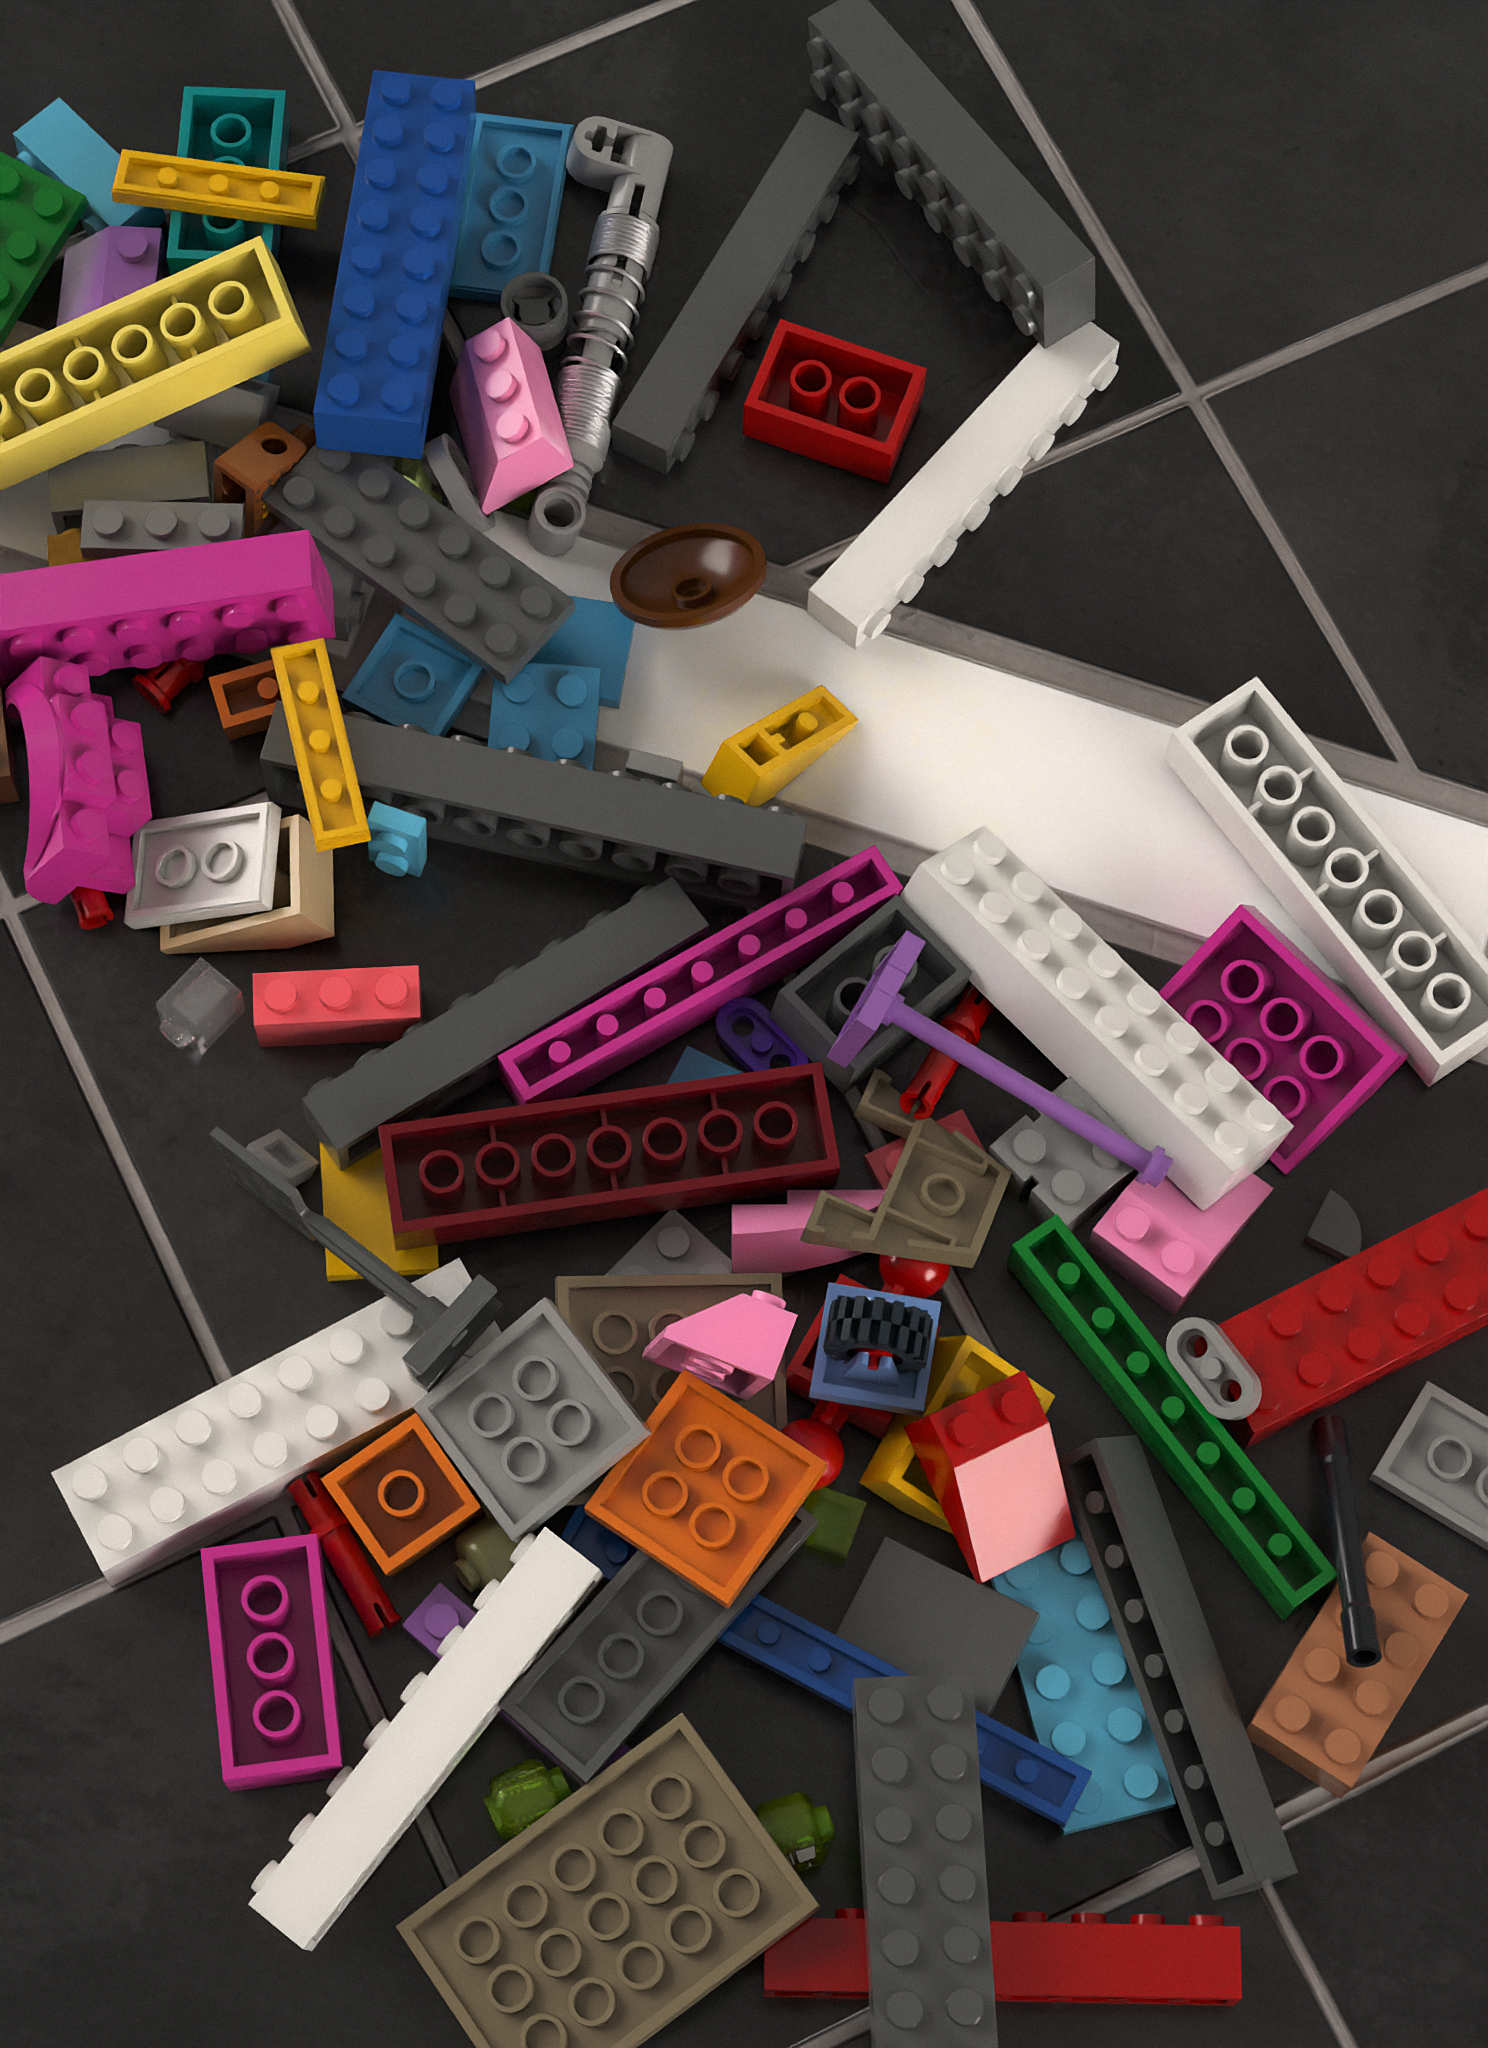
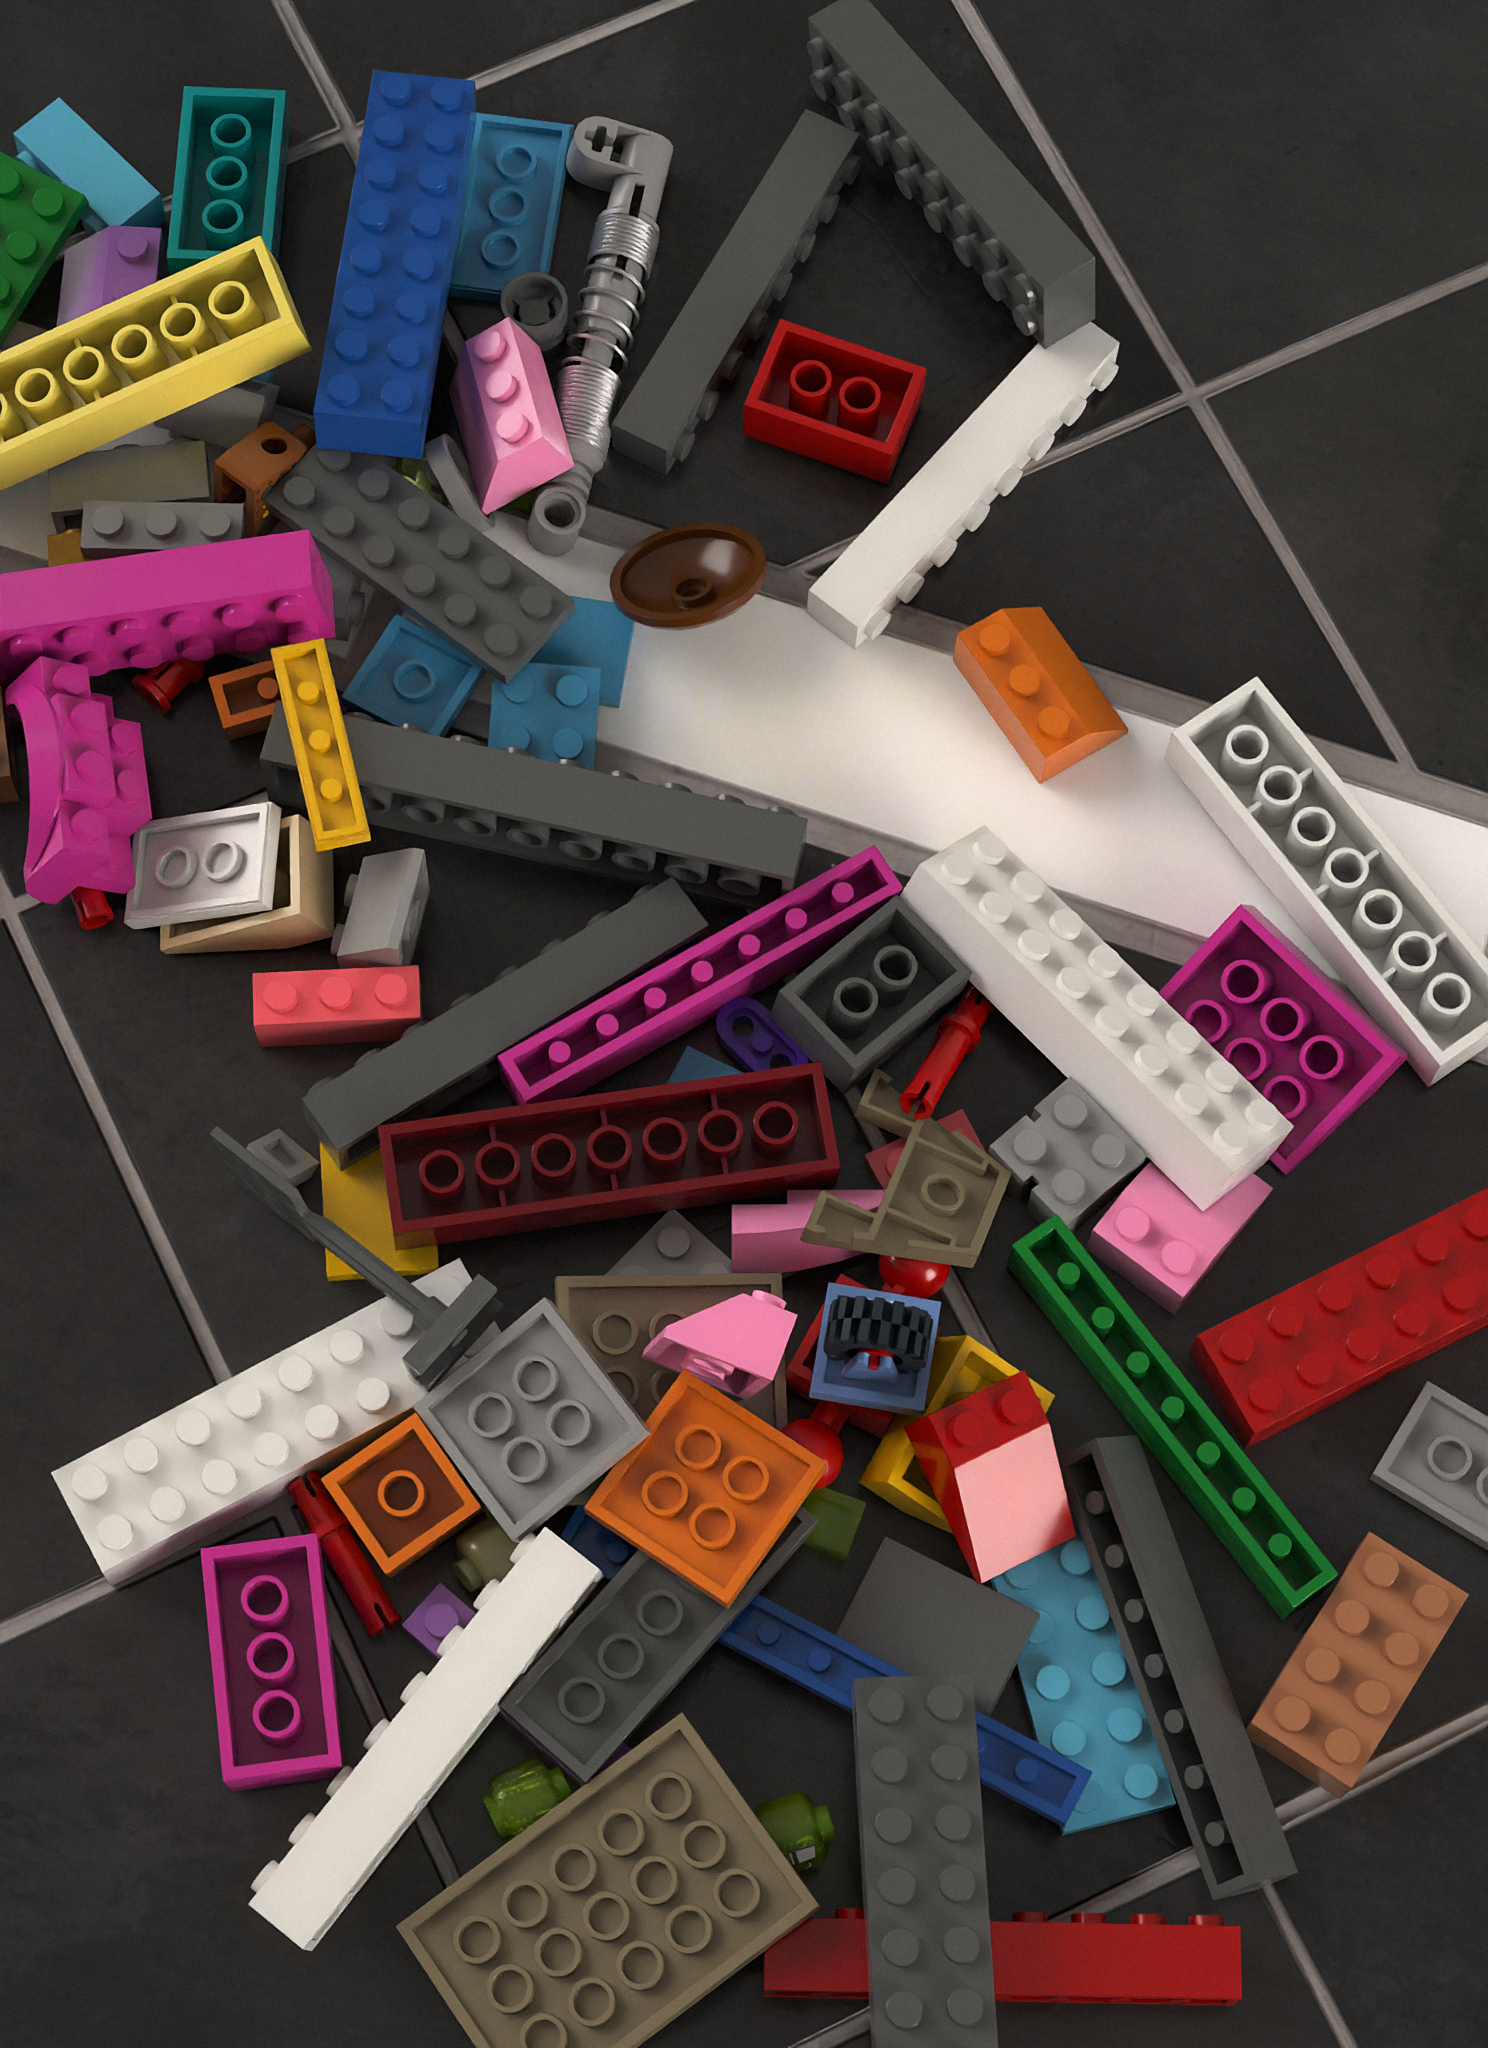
(199, 1007): clear brick -> none
(219, 189): yellow tile -> none
(384, 911): none -> light grey slope
(397, 840): medium azure plate -> none
(654, 768): light grey plate -> none
(778, 747): yellow slope -> none
(884, 1005): medium lavender tile -> none
(1036, 689): none -> orange slope
(1215, 1370): light grey plate -> none
(1336, 1228): dark grey tile -> none
(1357, 1615): black piece -> none

